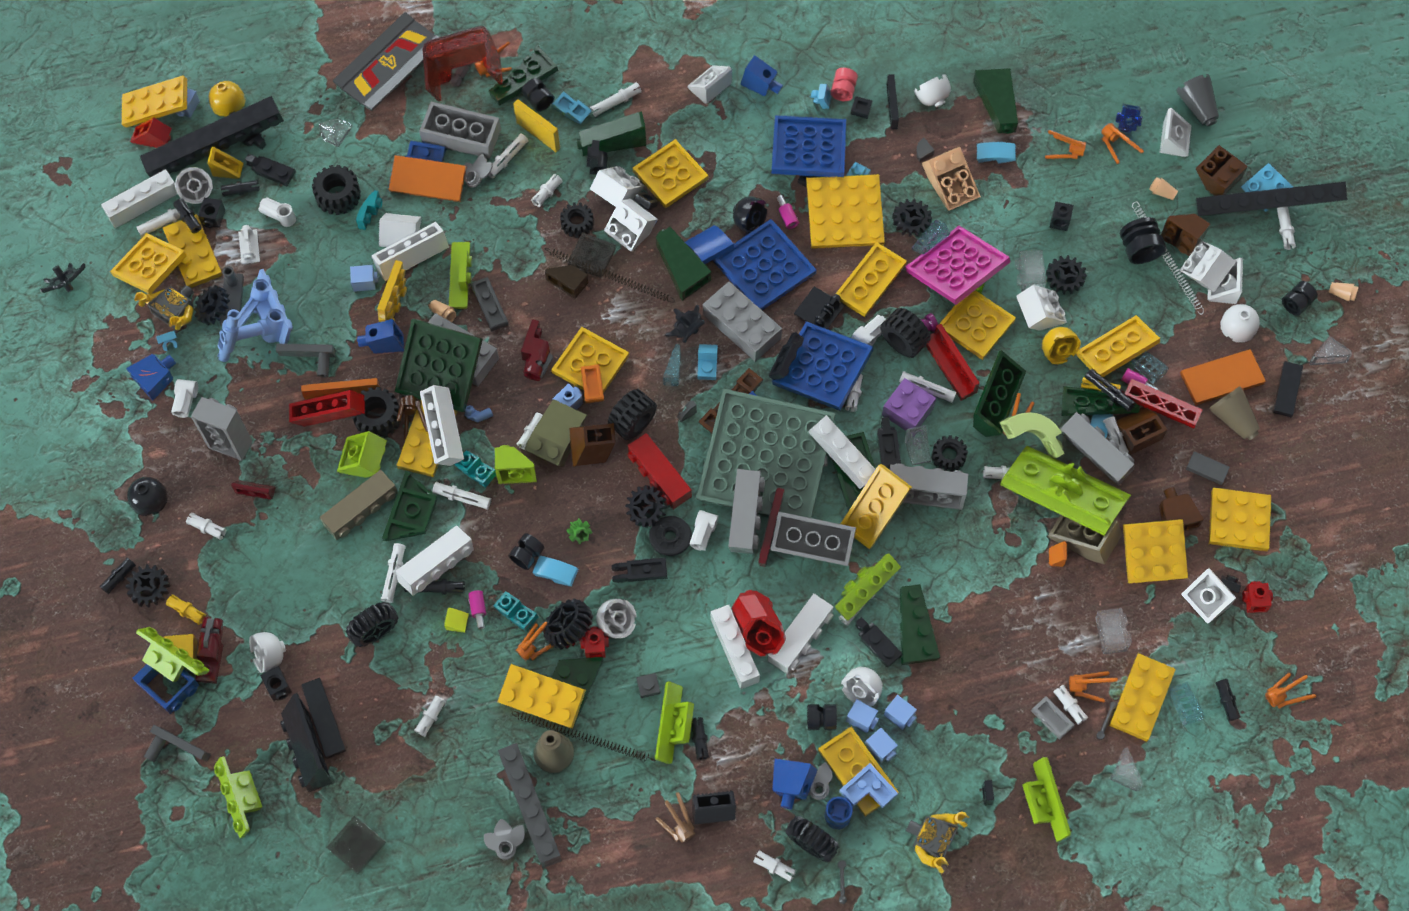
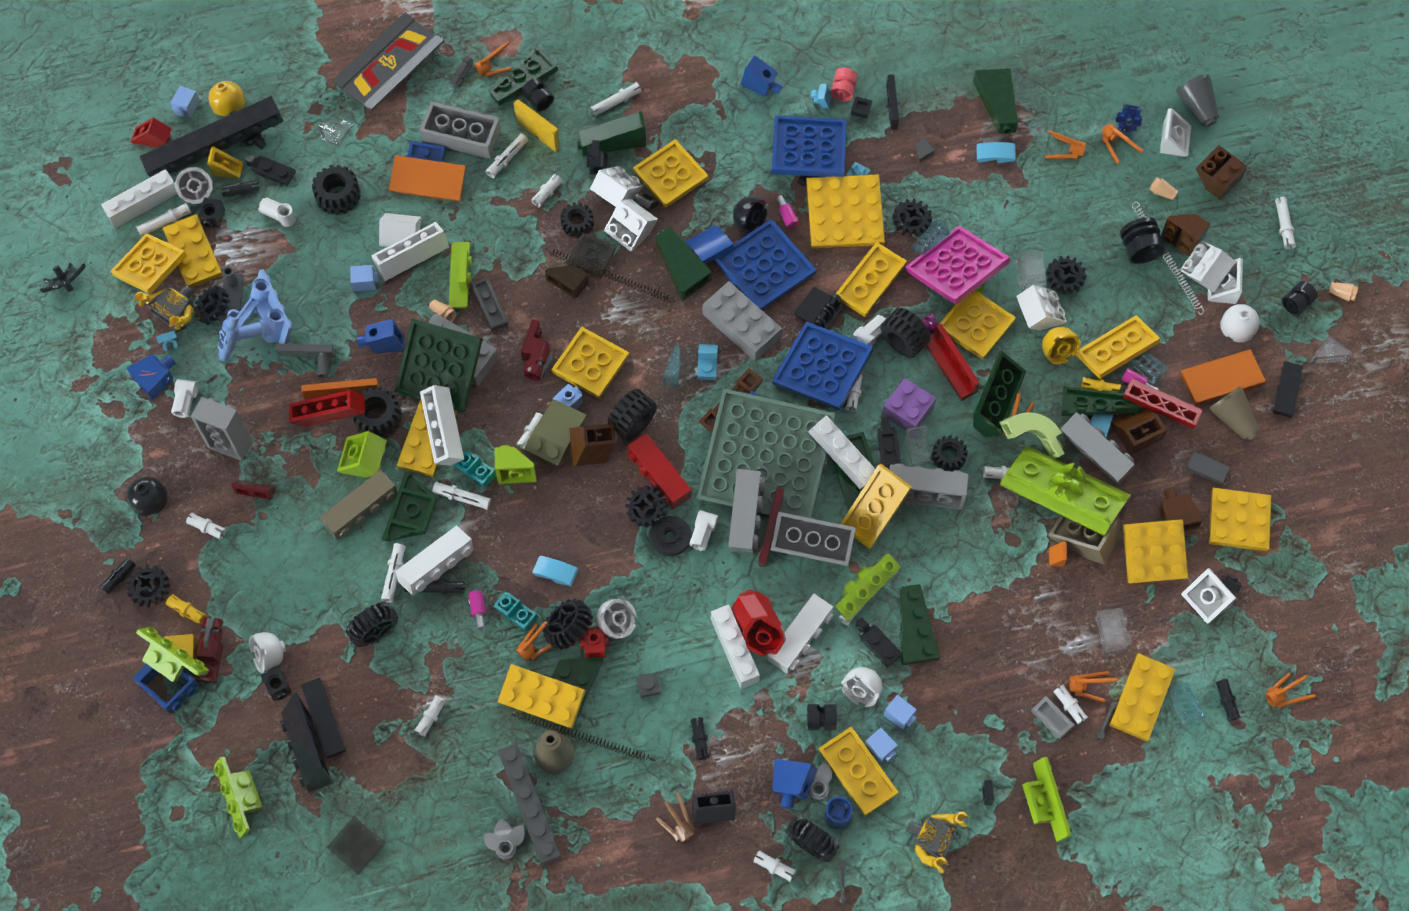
(154, 101): yellow plate -> none
(160, 739): dark grey piece -> none
(187, 215): black pin -> none
(249, 245): white hinge -> none
(369, 208): teal slope -> none
(392, 293): yellow plate -> none
(409, 405): reddish brown plant -> none
(456, 51): clear red windscreen -> none
(456, 620): neon yellow slope -> none
(477, 171): light grey plate -> none
(477, 416): medium blue arm -> none
(526, 551): black wheel -> none
(570, 108): medium azure slope -> none
(579, 531): bright green gear -> none
(592, 384): orange tile -> none
(641, 570): black hinge -> none
(674, 723): lime bracket -> none
(686, 324): black piece -> none
(691, 409): dark grey tile -> none
(711, 82): white slope -> none
(786, 356): black hinge -> none
(862, 716): light blue brick -> none
(869, 782): light blue plate -> none
(934, 91): white cylinder -> none
(946, 394): white pin -> none
(951, 178): light nougat slope -> none
(1061, 216): black brick -> none
(1115, 394): black pin -> none
(1115, 434): white pin -> none
(1126, 772): clear slope -> none
(1257, 597): red brick -> none
(1266, 179): medium azure hinge -> none
(1271, 199): black plate -> none

